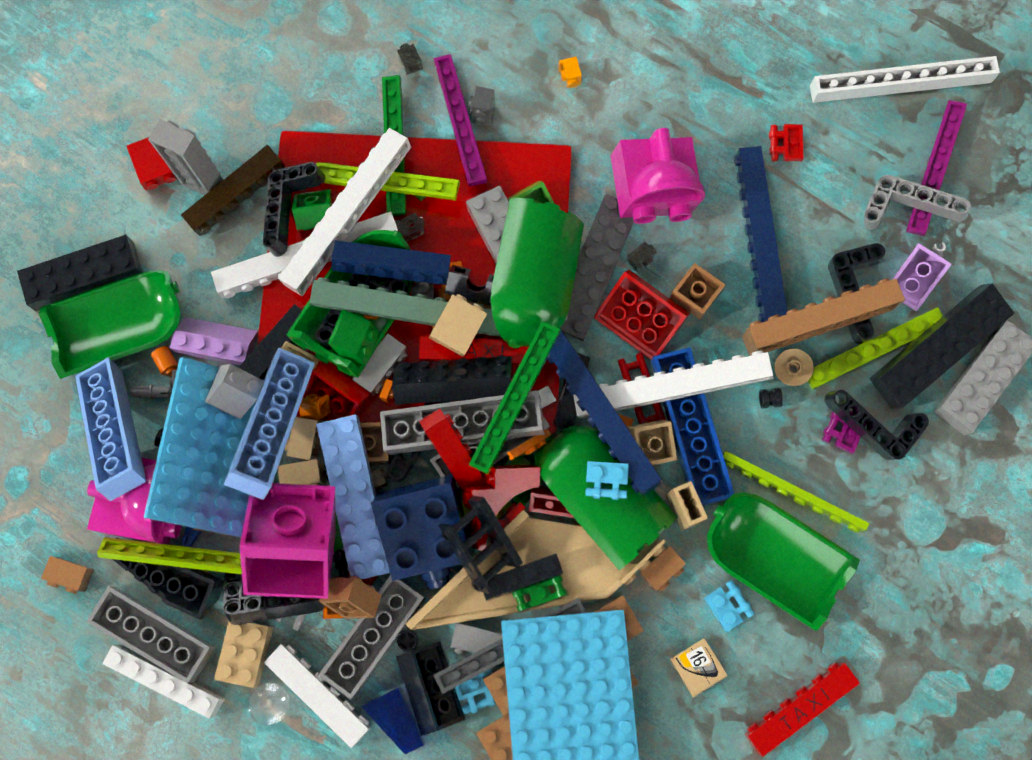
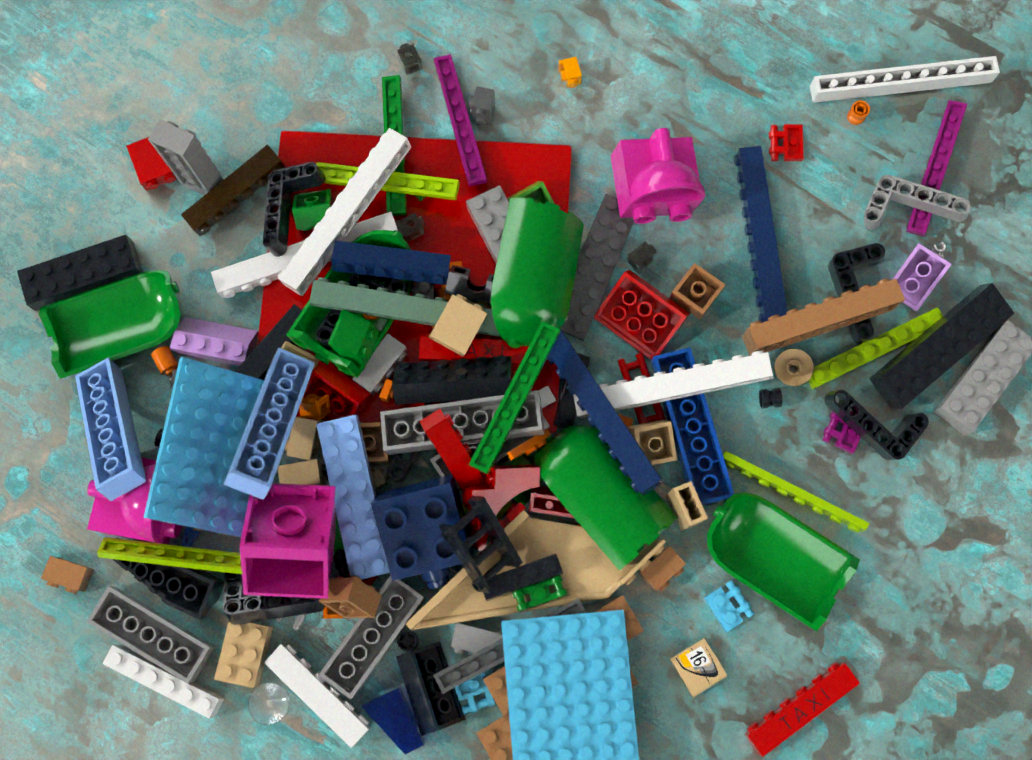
(151, 391): light grey axle -> none
(234, 390): light grey slope -> none
(606, 473): medium azure plate -> none
(858, 112): none -> orange wheel

